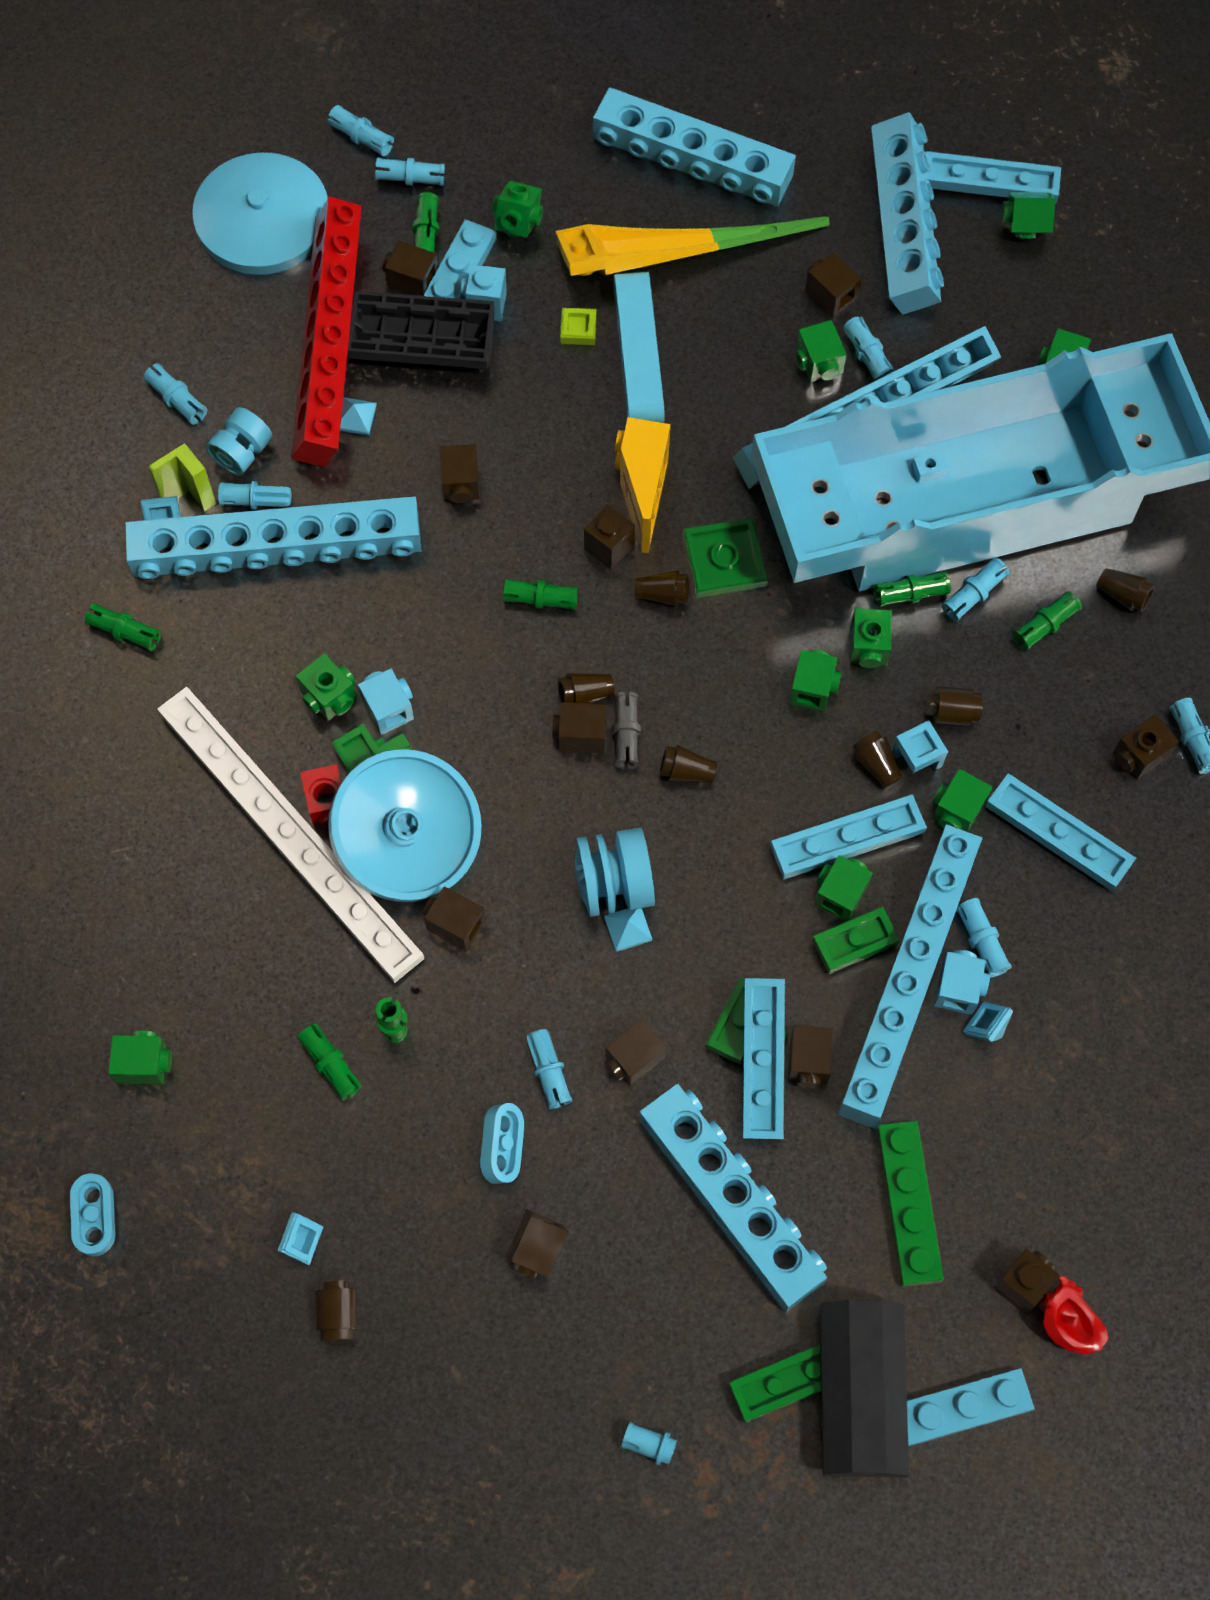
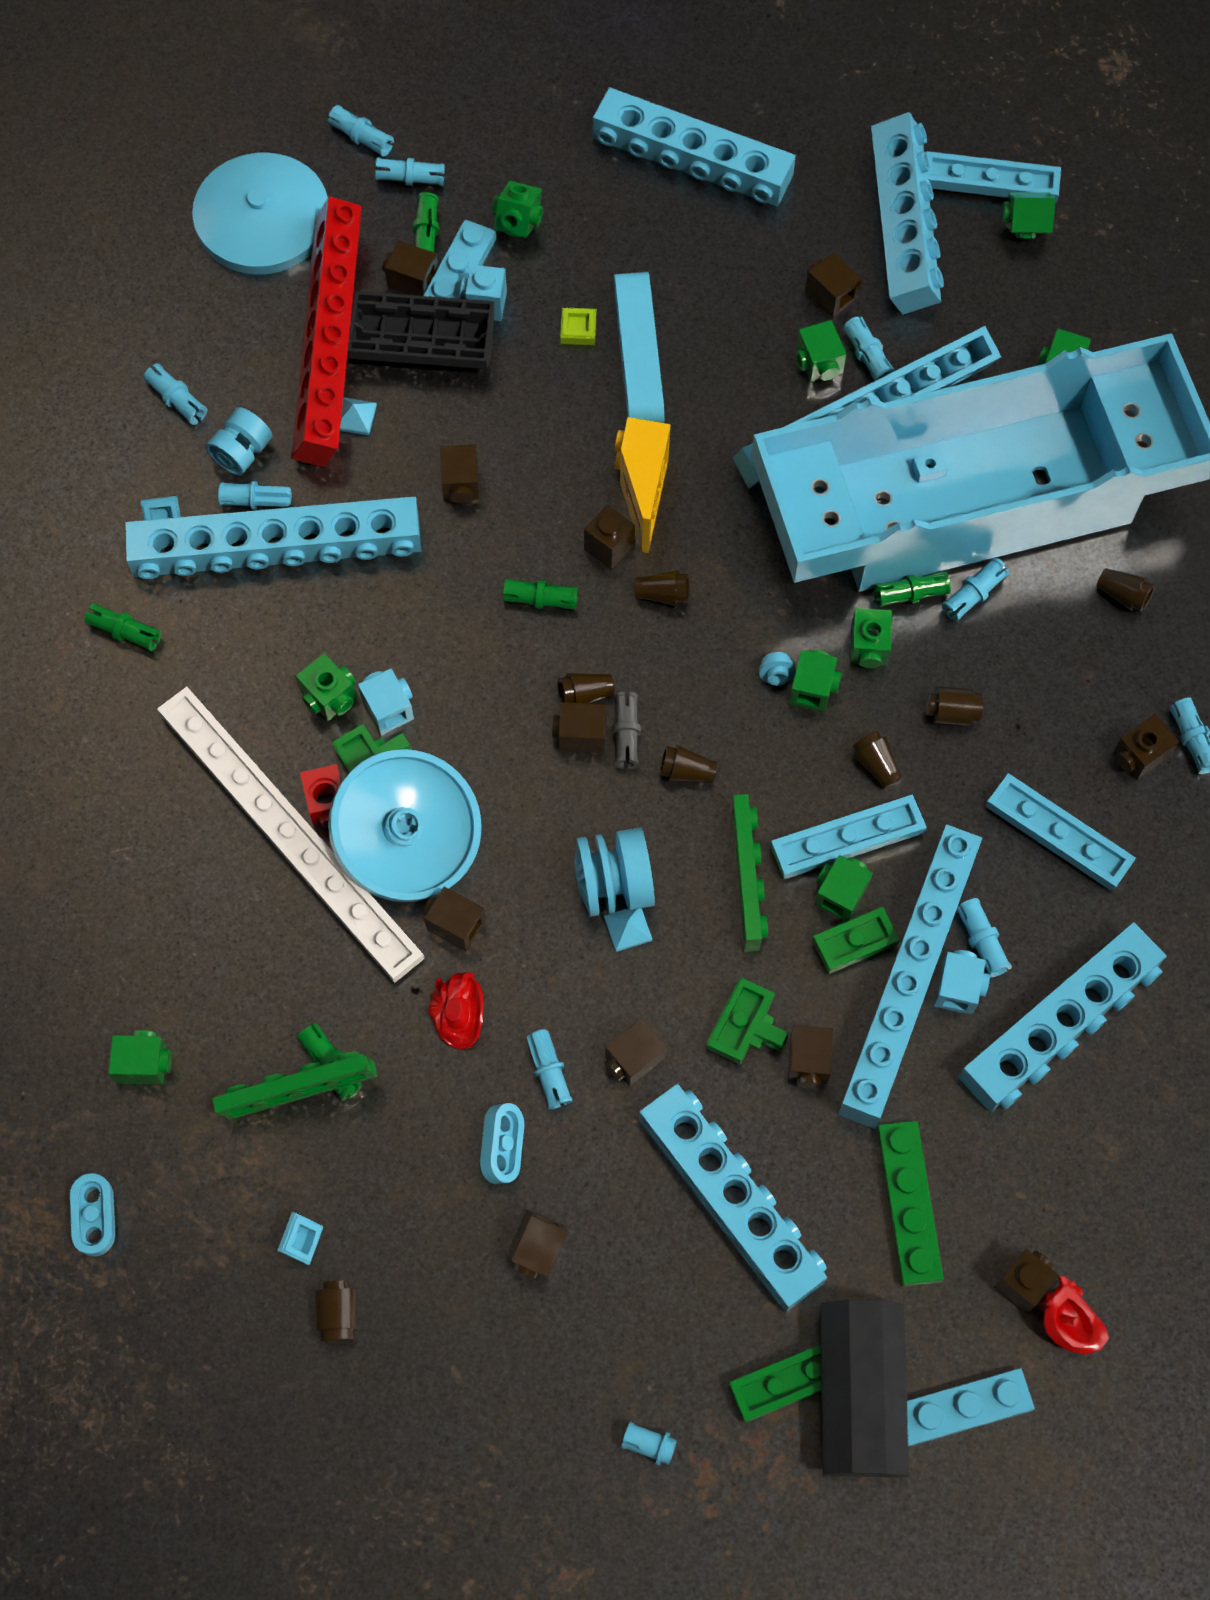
(182, 473): lime panel -> none
(283, 1089): none -> green plate
(391, 1019): green pin -> none
(457, 1010): none -> red hat
(627, 248): yellow plate -> none
(724, 557): green tile -> none
(750, 889): none -> green plate
(764, 1058): medium azure plate -> none
(777, 668): none -> medium azure plate
(920, 747): medium azure panel -> none
(960, 801): green brick -> none
(989, 1022): medium azure slope -> none
(1046, 620): green pin -> none
(1129, 949): none -> medium azure brick

